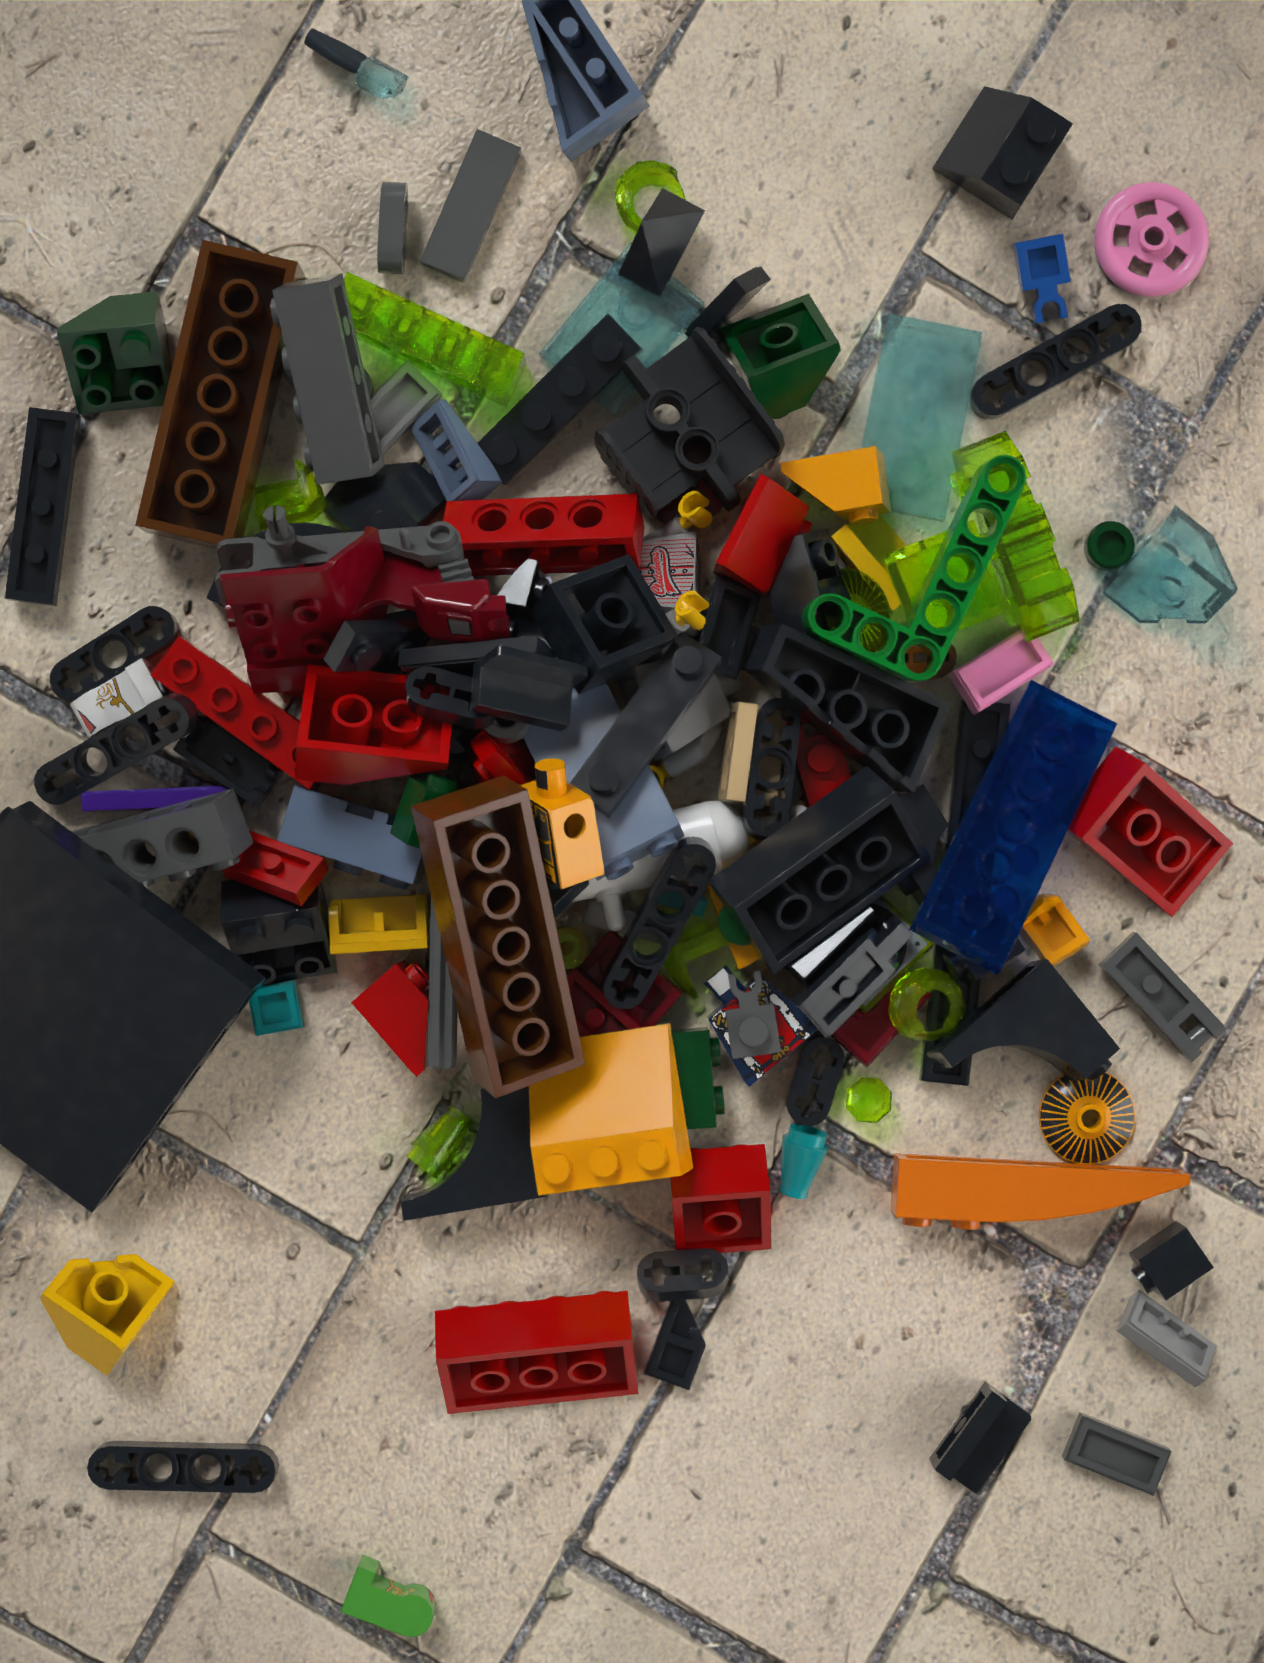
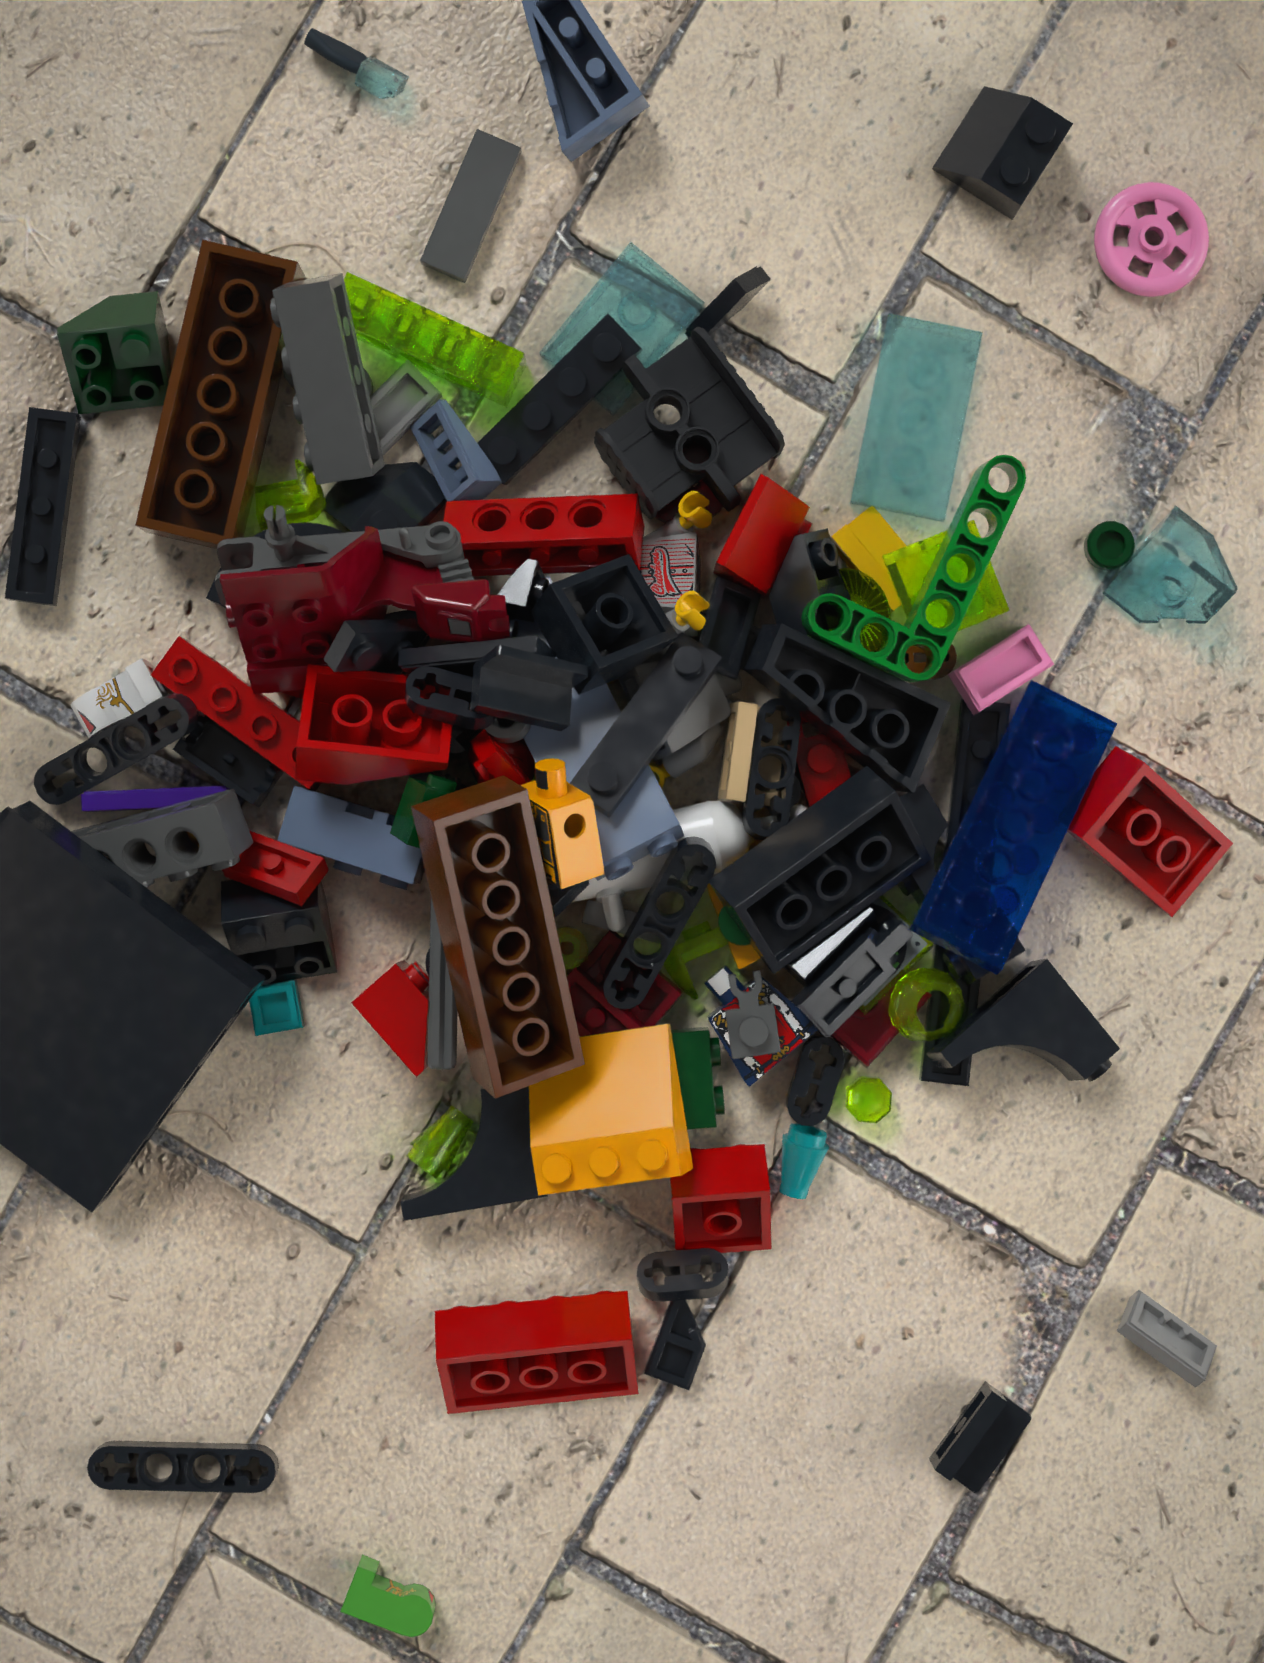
(94, 648): black beam -> none
(104, 1305): yellow slope -> none
(379, 924): yellow hinge -> none
(392, 228): dark grey beam -> none
(640, 176): clear neon green piece -> none
(660, 242): black slope -> none
(676, 901): teal tile -> none
(782, 353): dark green slope -> none
(845, 482): light orange slope -> none
(1016, 1190): orange slope -> none
(1033, 583): clear neon green brick -> none
(1041, 267): blue plate -> none
(1053, 930): light orange plate -> none
(1058, 367): black beam -> none
(1062, 1118): dish -> none
(1116, 1453): dark grey tile -> none
(1161, 995): dark grey plate -> none
(1169, 1261): black brick -> none

